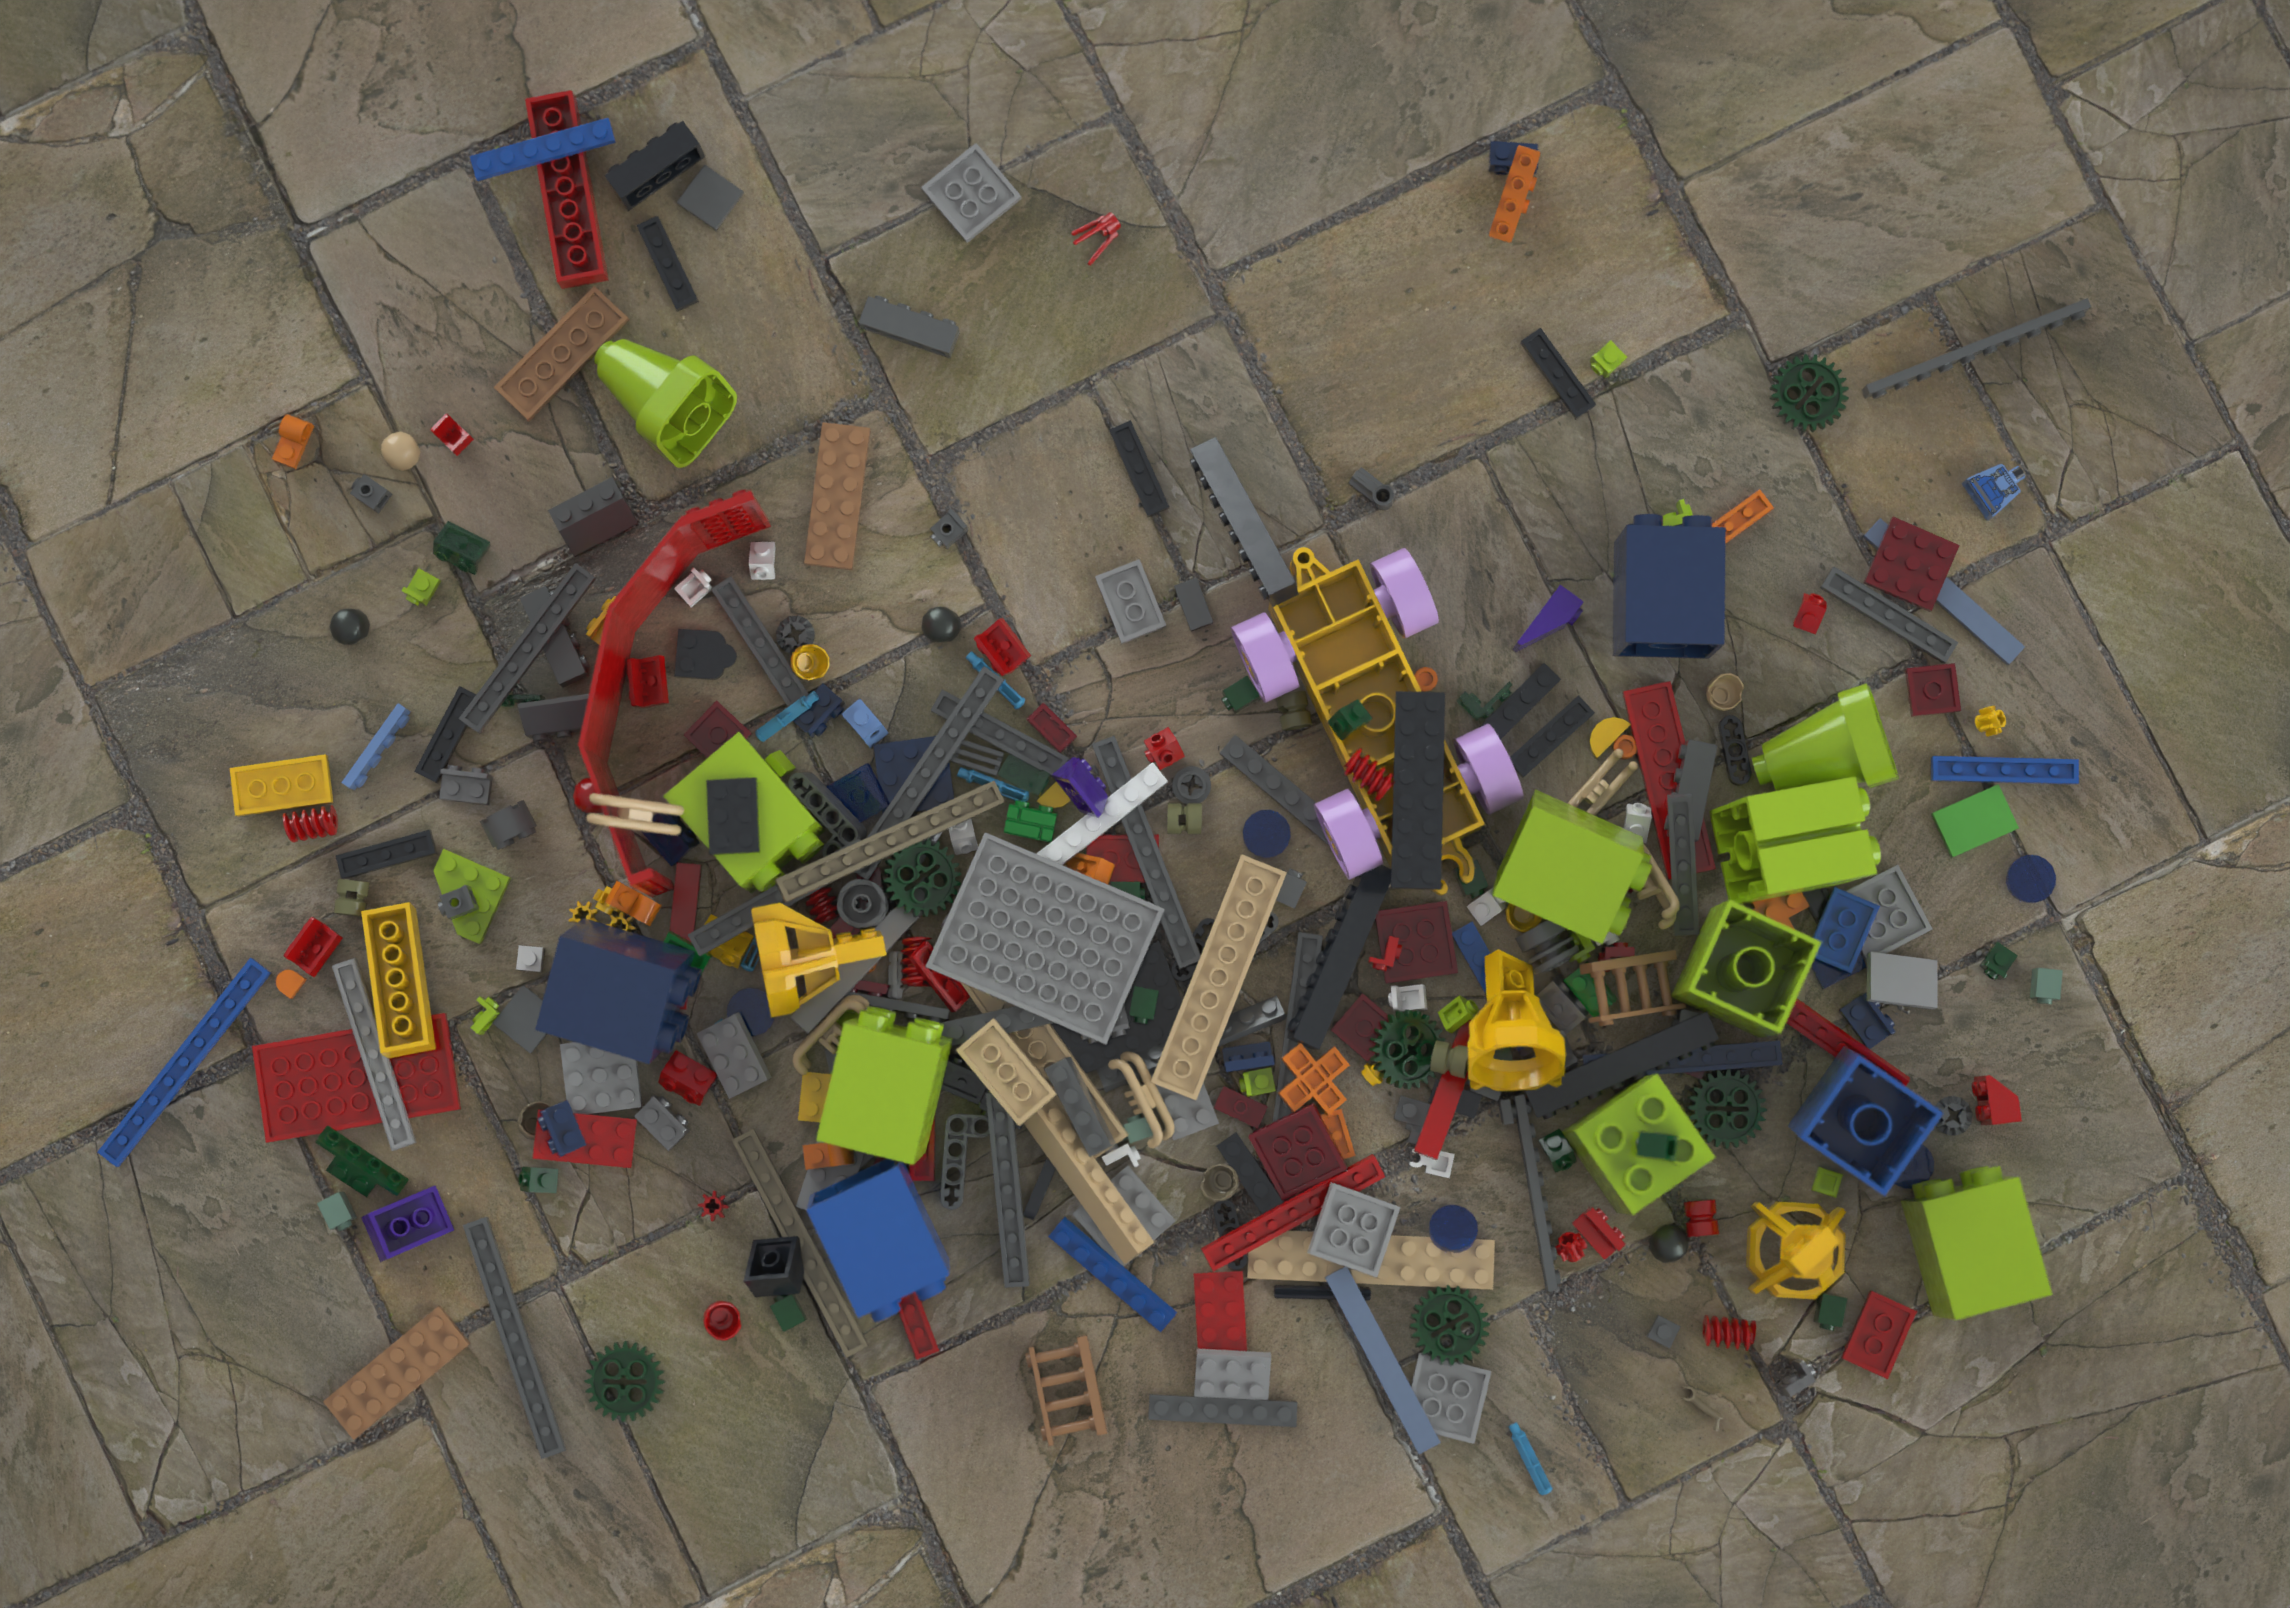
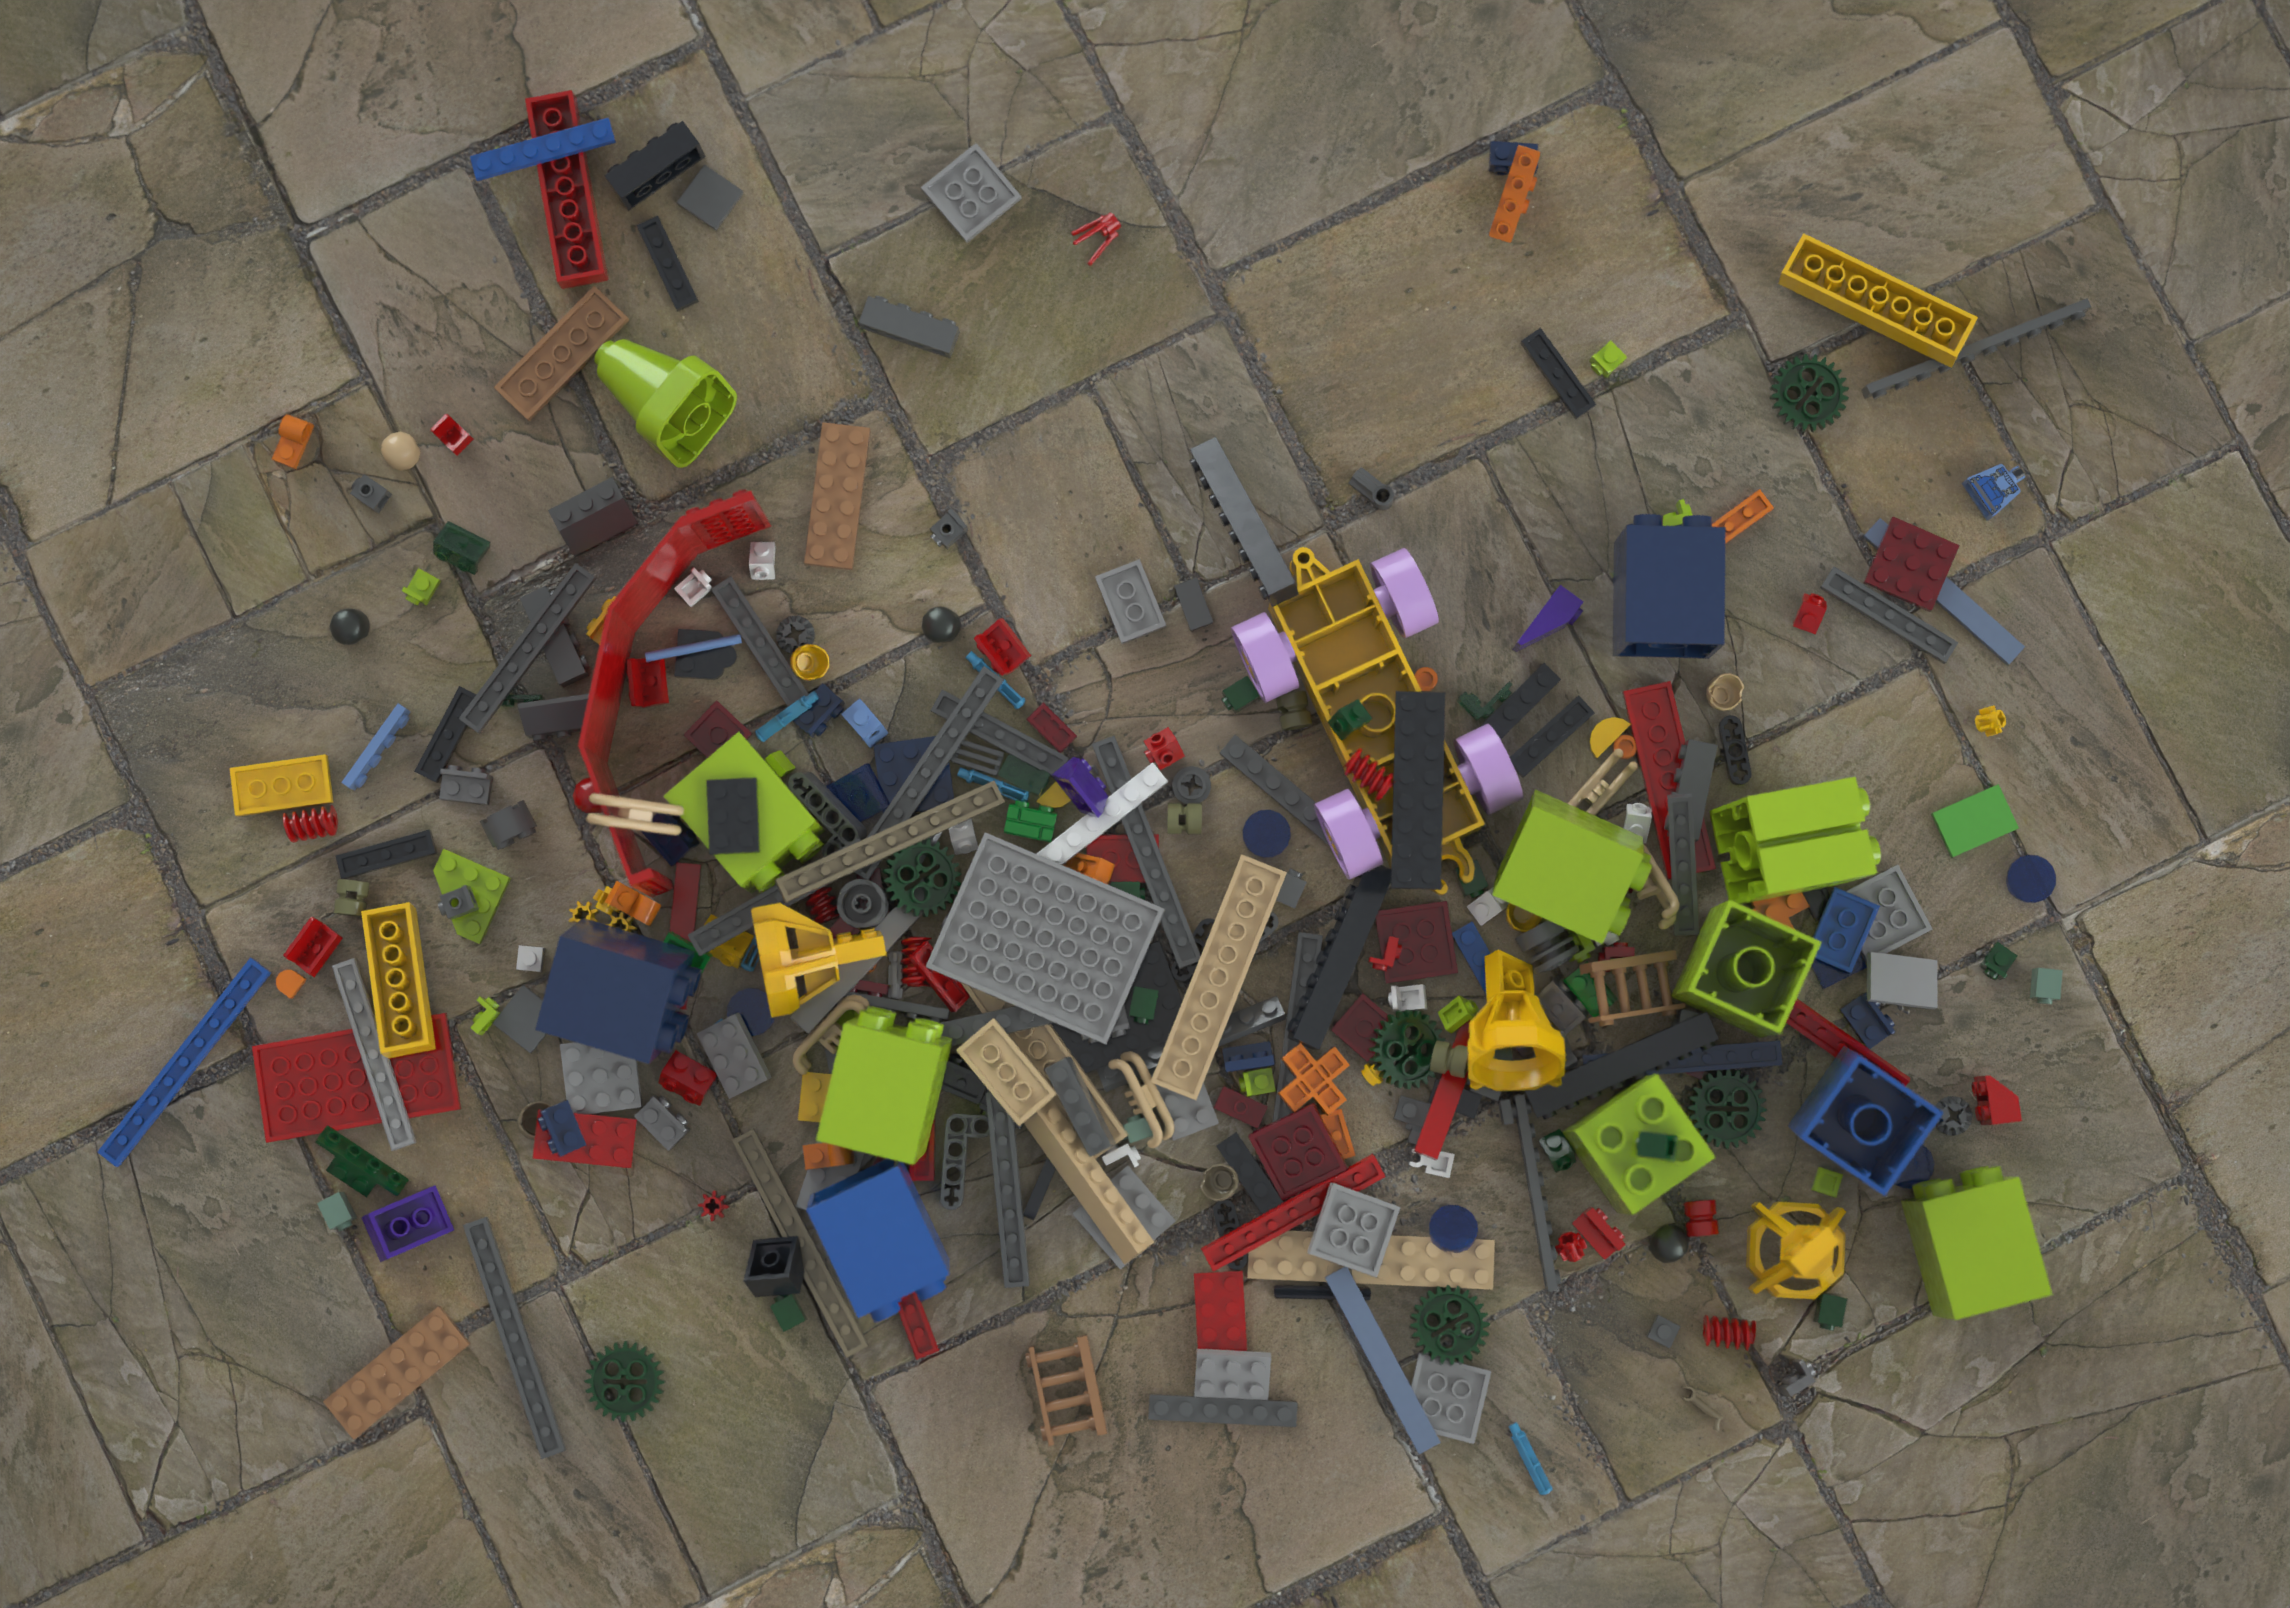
(538, 1180): dark green bracket -> none
(693, 647): none -> medium blue bar
(722, 1320): red hair -> none
(1112, 1274): blue plate -> none
(1139, 468): black plate -> none
(1831, 746): lime cone -> none
(1877, 300): none -> yellow brick
(1878, 1334): red plate -> none
(1933, 690): dark red plate -> none
(2004, 770): blue plate -> none

